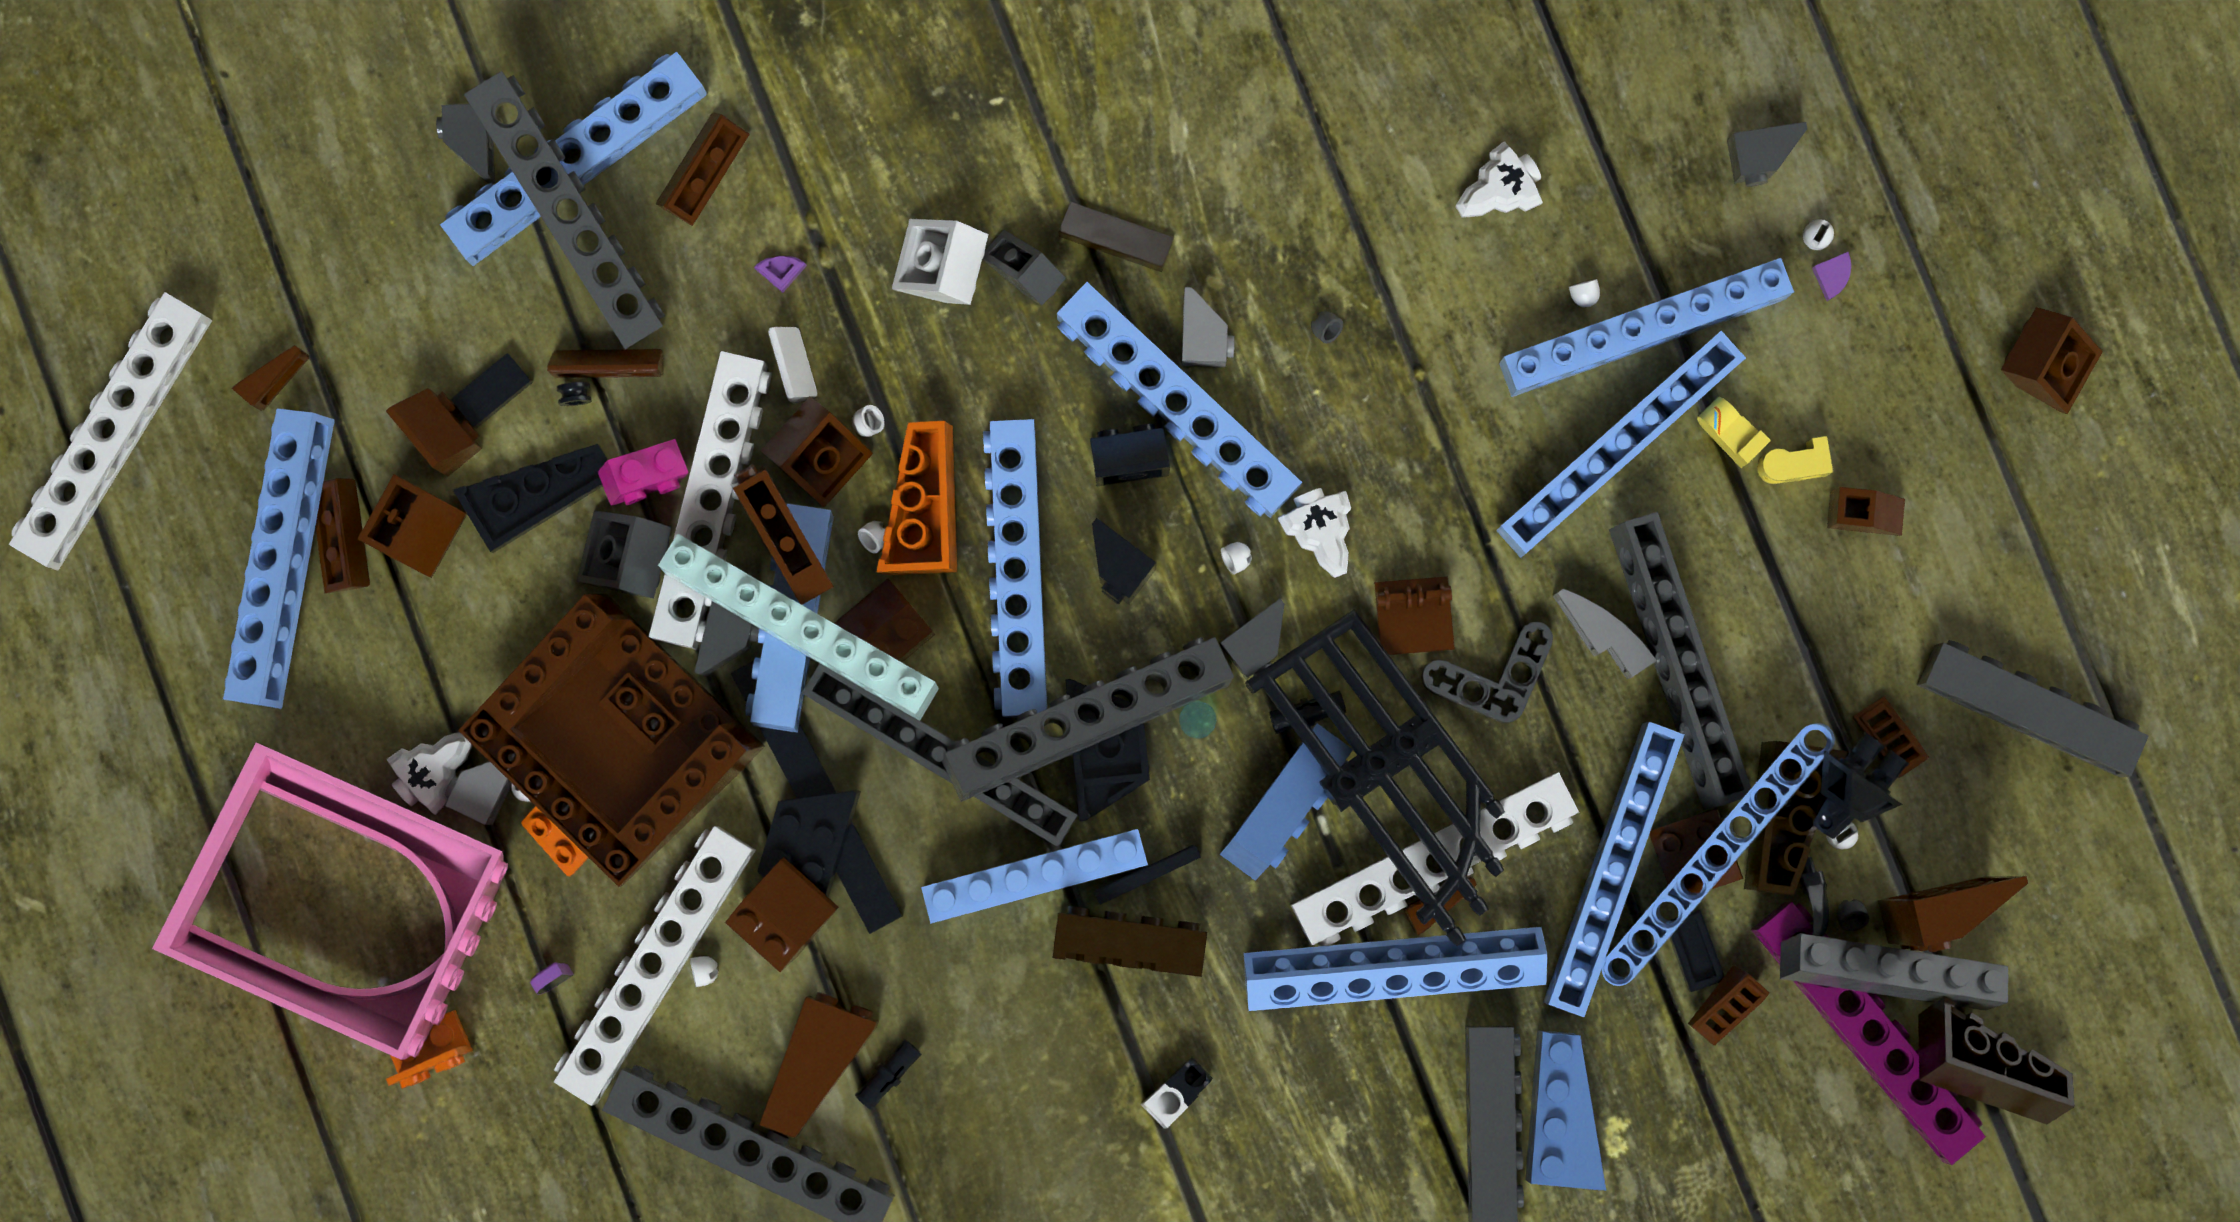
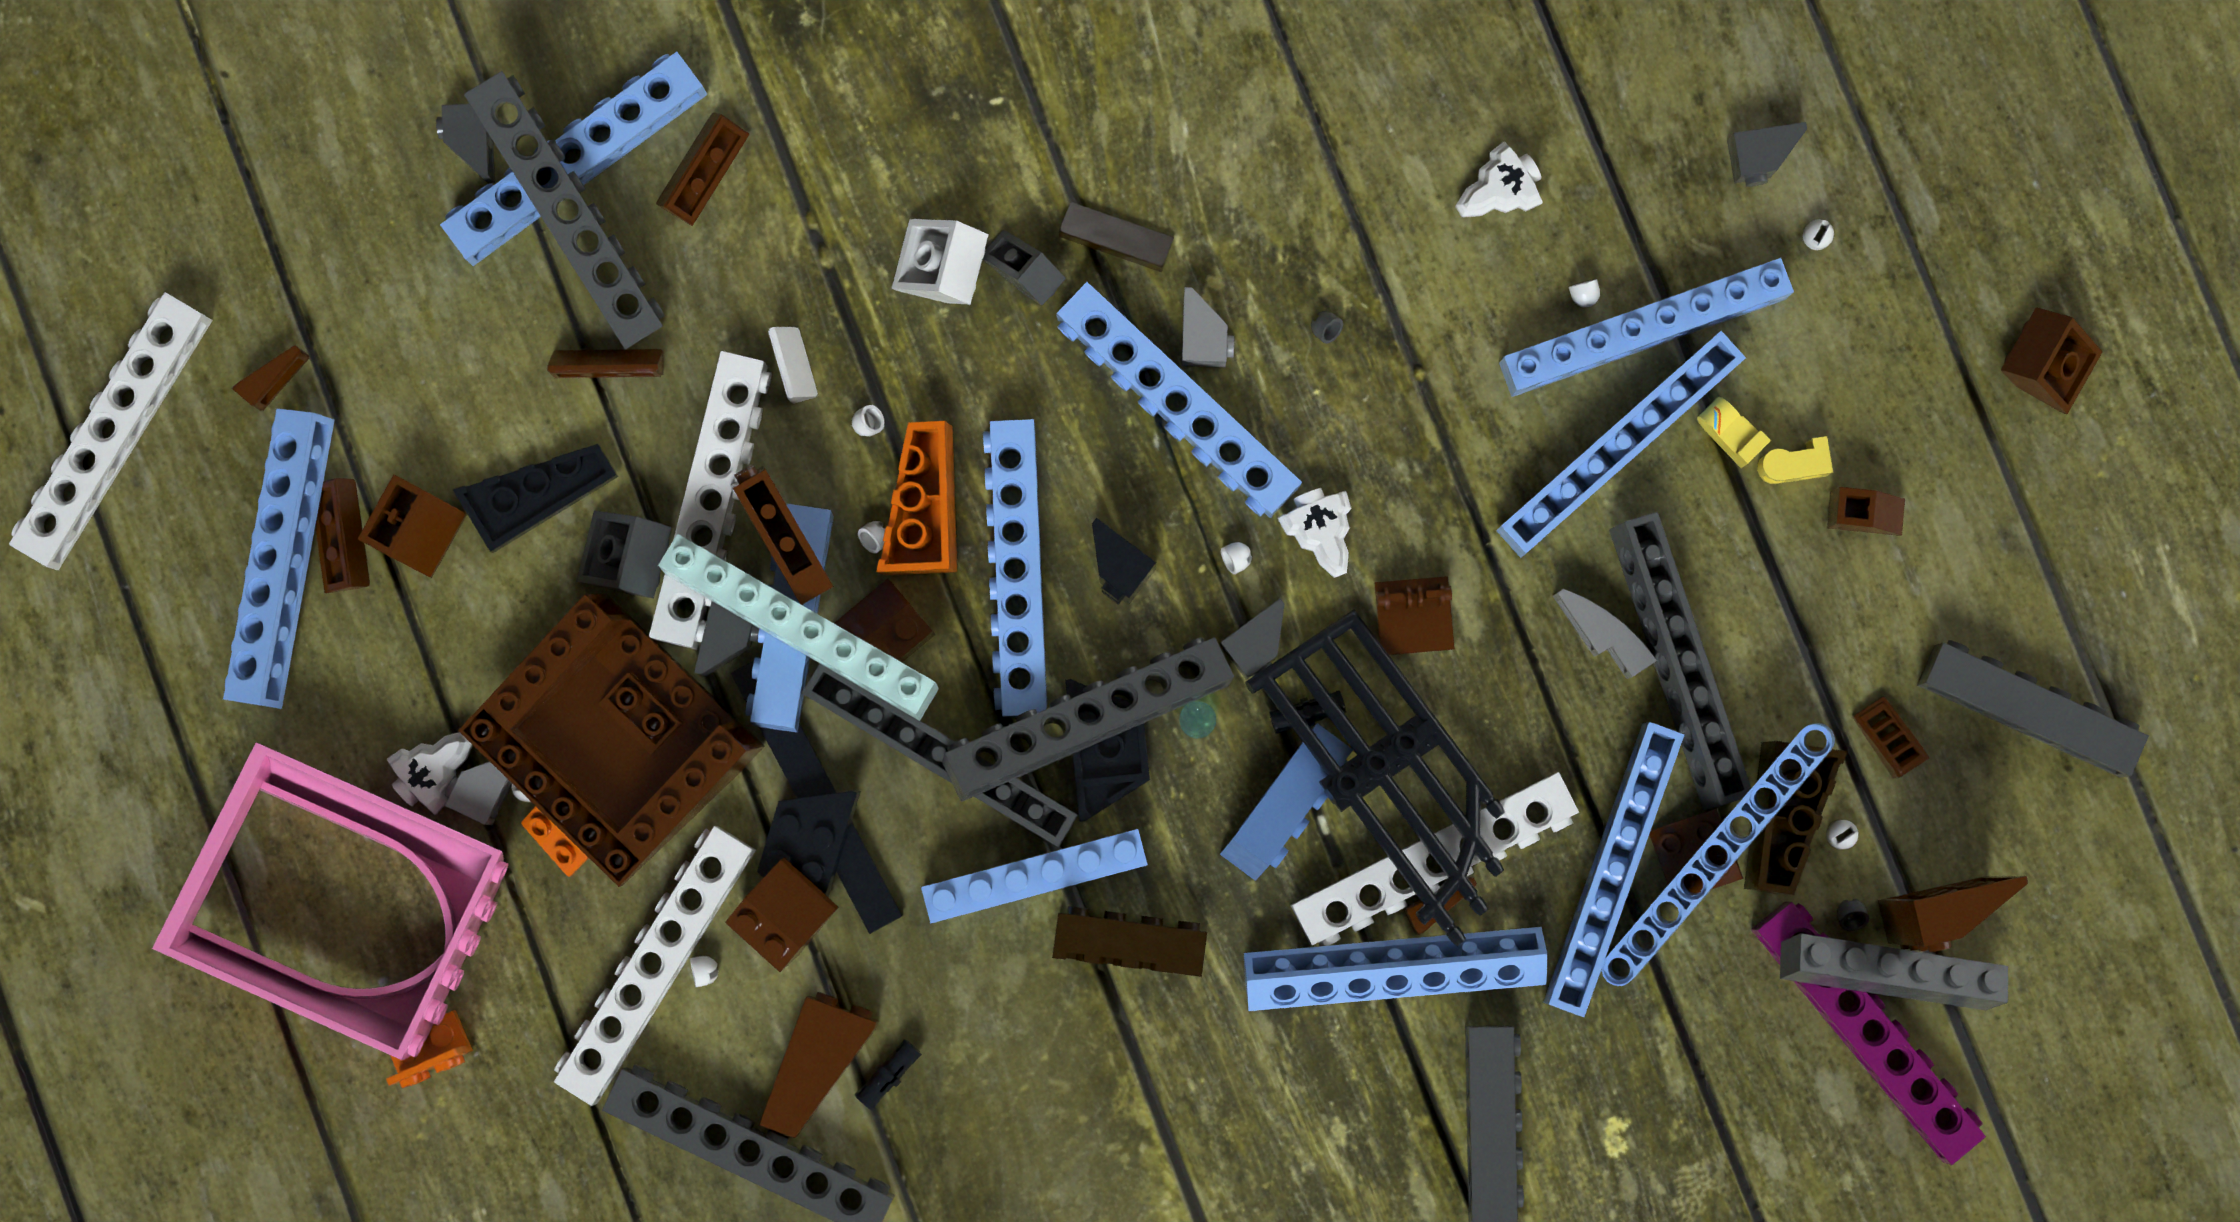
(435, 430): reddish brown slope -> none
(491, 391): black tile -> none
(551, 977): medium lavender tile -> none
(574, 394): black bush -> none
(642, 473): dark pink brick -> none
(780, 270): medium lavender tile -> none
(816, 451): reddish brown slope -> none
(1129, 455): black slope -> none
(1147, 874): black tile -> none
(1177, 1093): leg -> none
(1506, 685): dark grey beam -> none
(1562, 1122): medium blue wedge -> none
(1696, 953): black tile -> none
(1744, 1004): reddish brown slope -> none
(1815, 887): black bar -> none
(1833, 275): medium lavender tile -> none
(1852, 792): black connector -> none
(1989, 1066): dark brown wedge -> none

